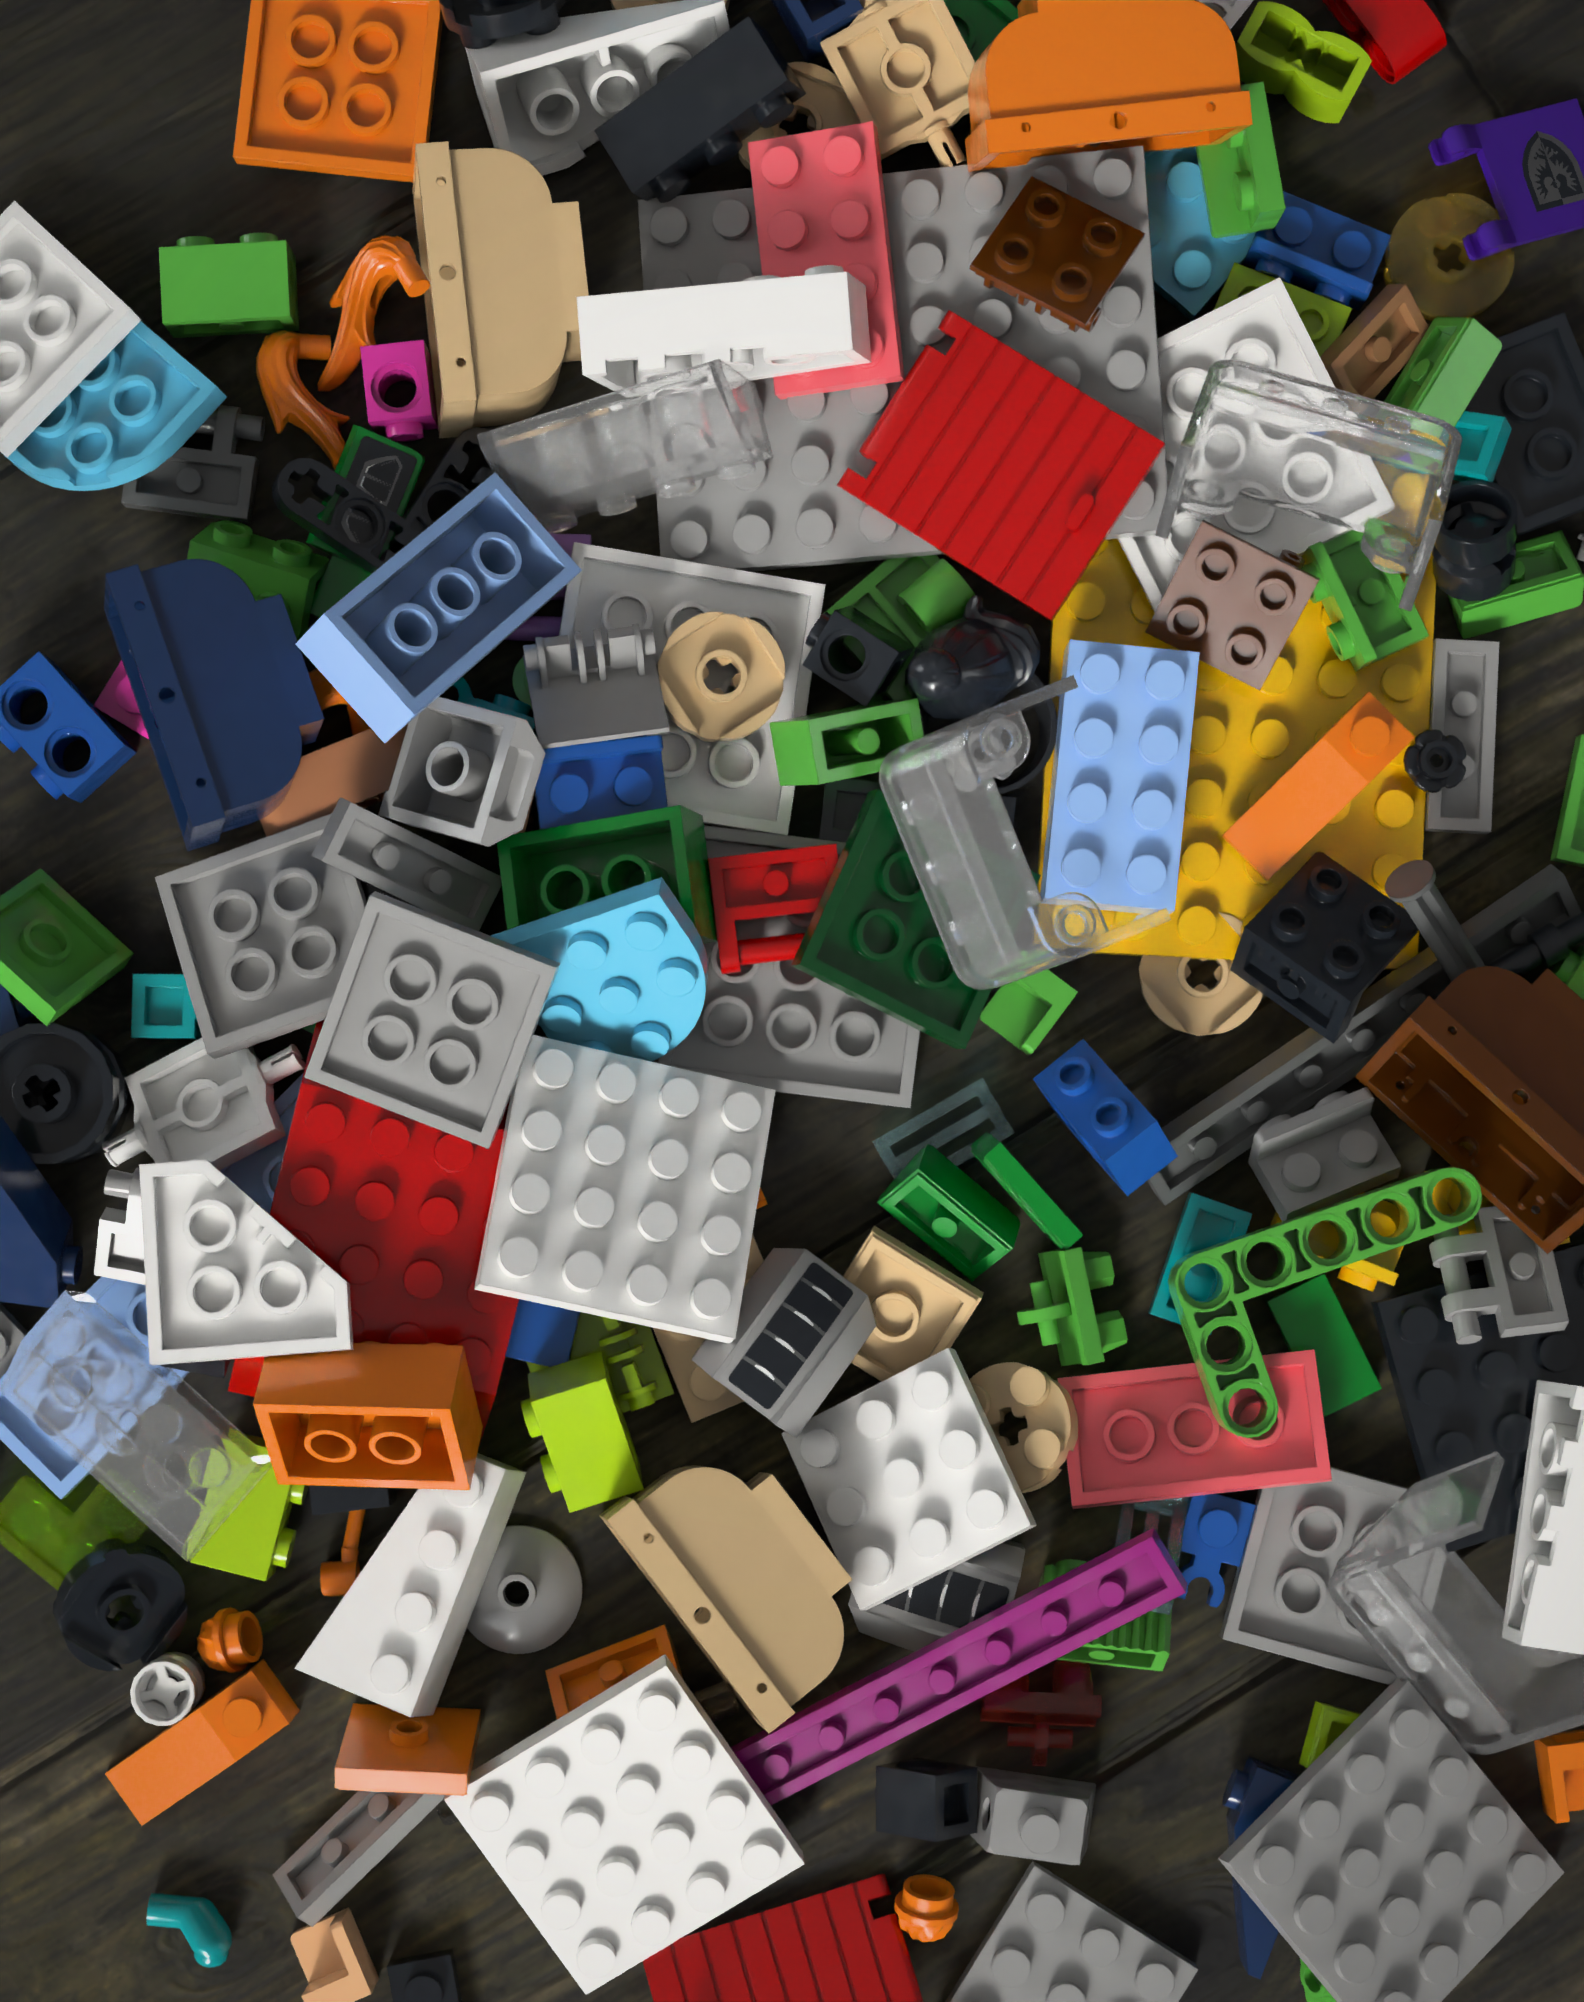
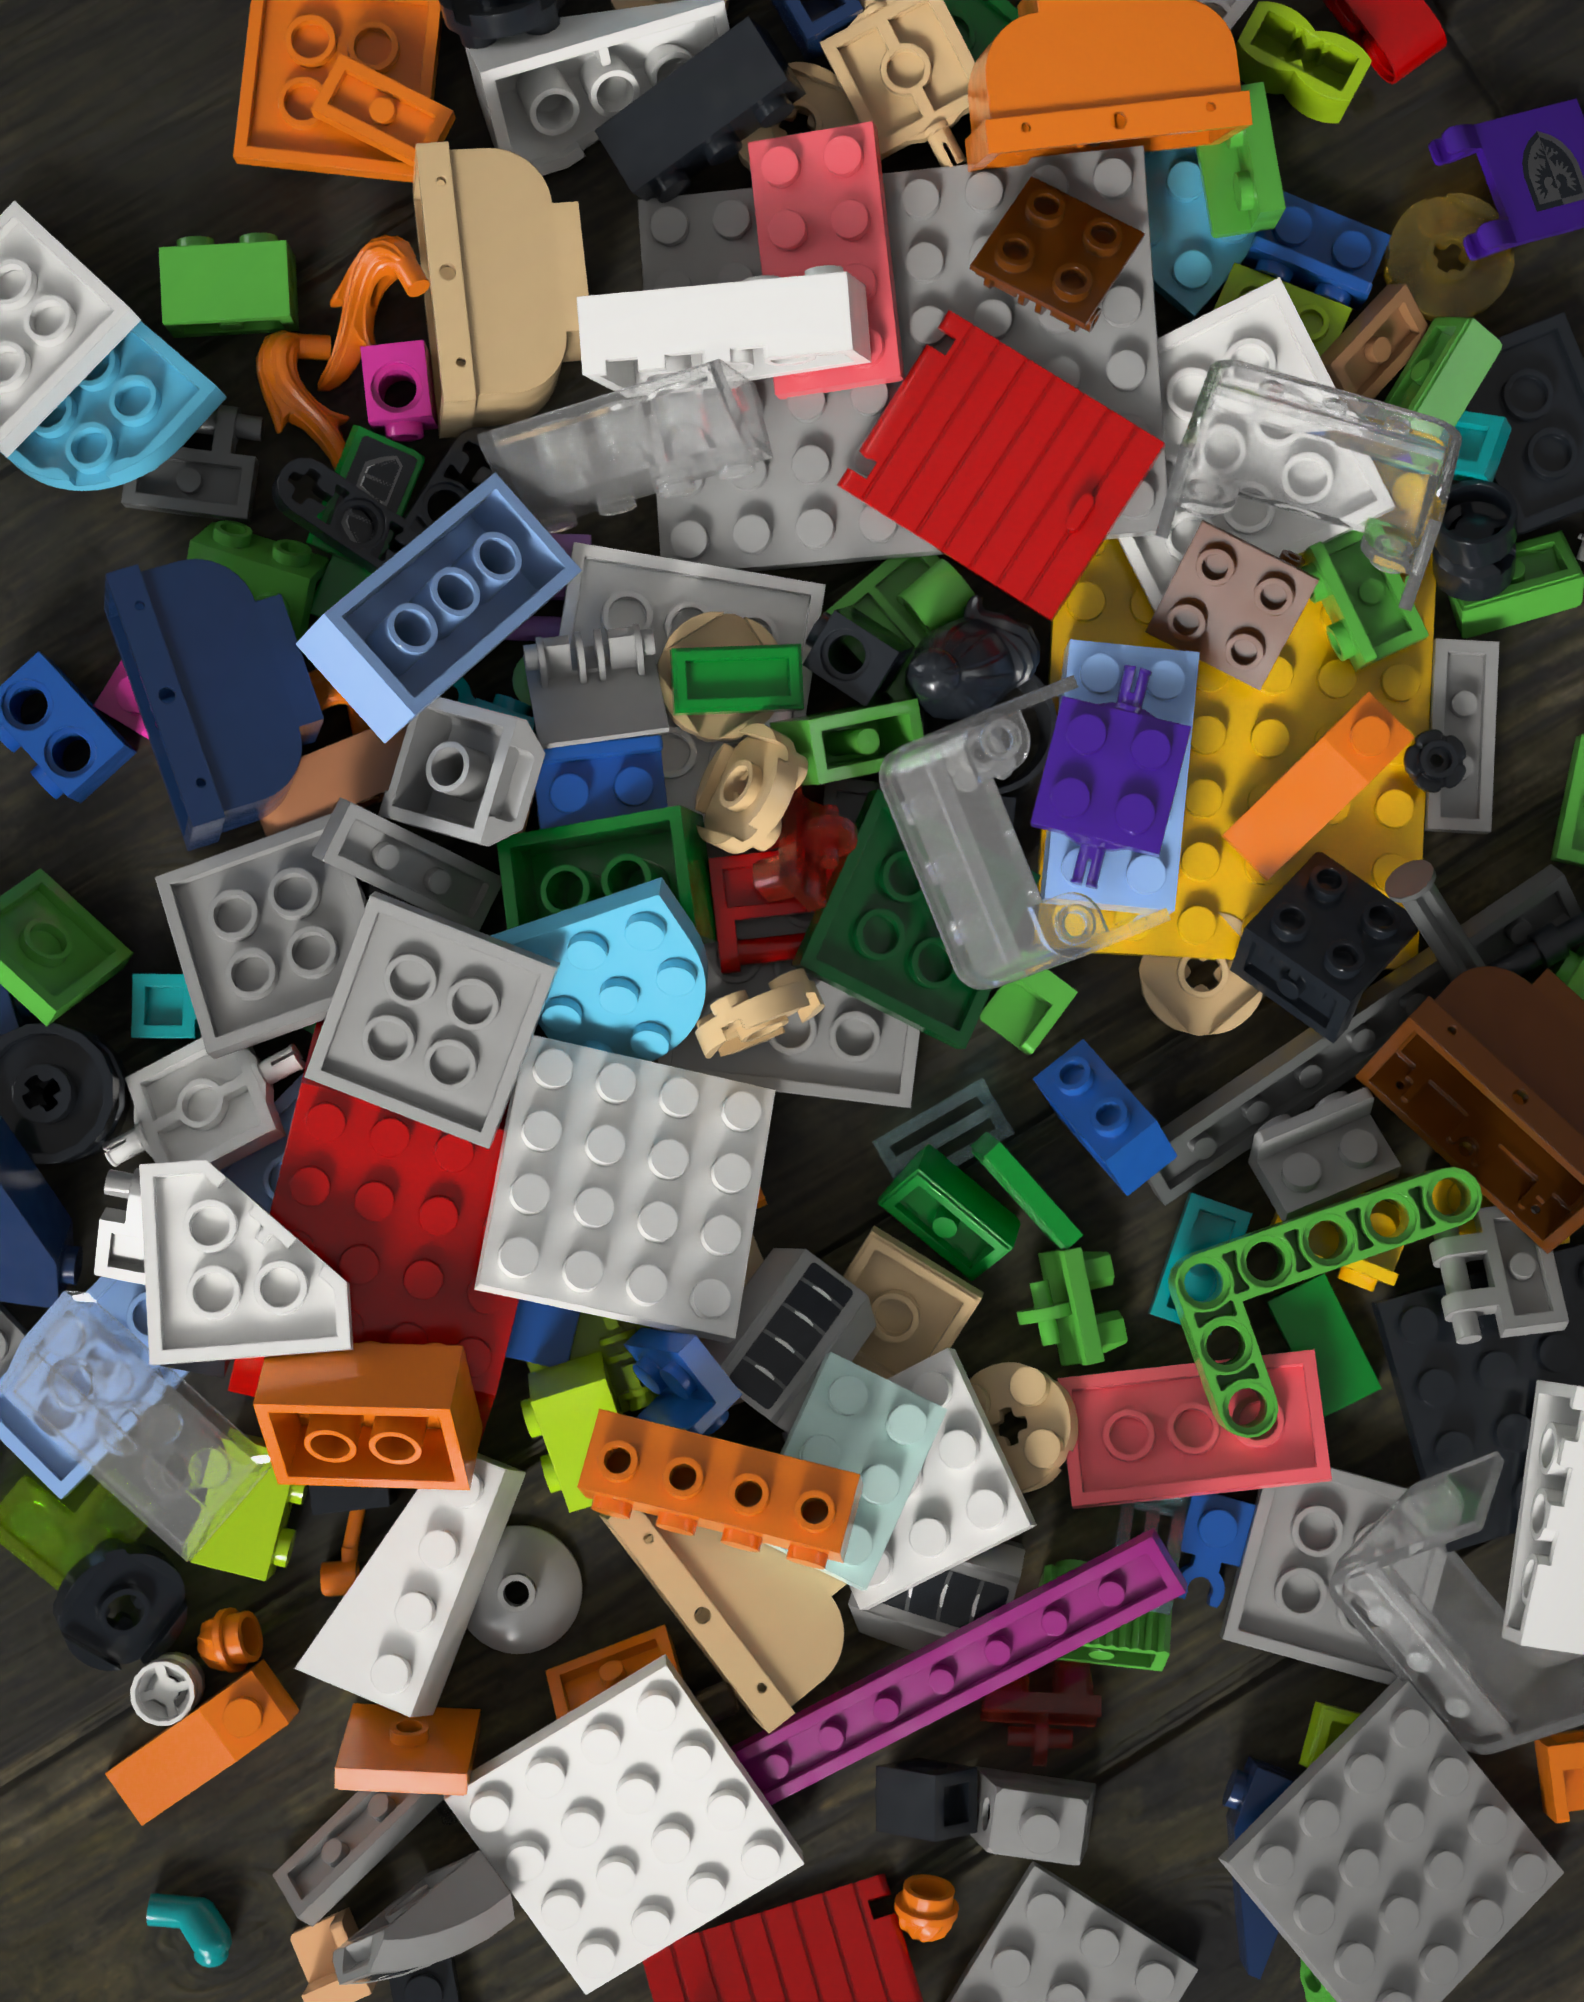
(380, 110): none -> orange plate
(428, 1923): none -> light grey slope
(687, 1378): none -> blue bracket
(720, 1487): none -> orange brick
(736, 679): none -> green tile
(746, 1022): none -> tan plate
(749, 790): none -> tan plate
(808, 845): none -> clear red hips
(869, 1429): none -> light aqua plate
(1110, 776): none -> dark purple plate

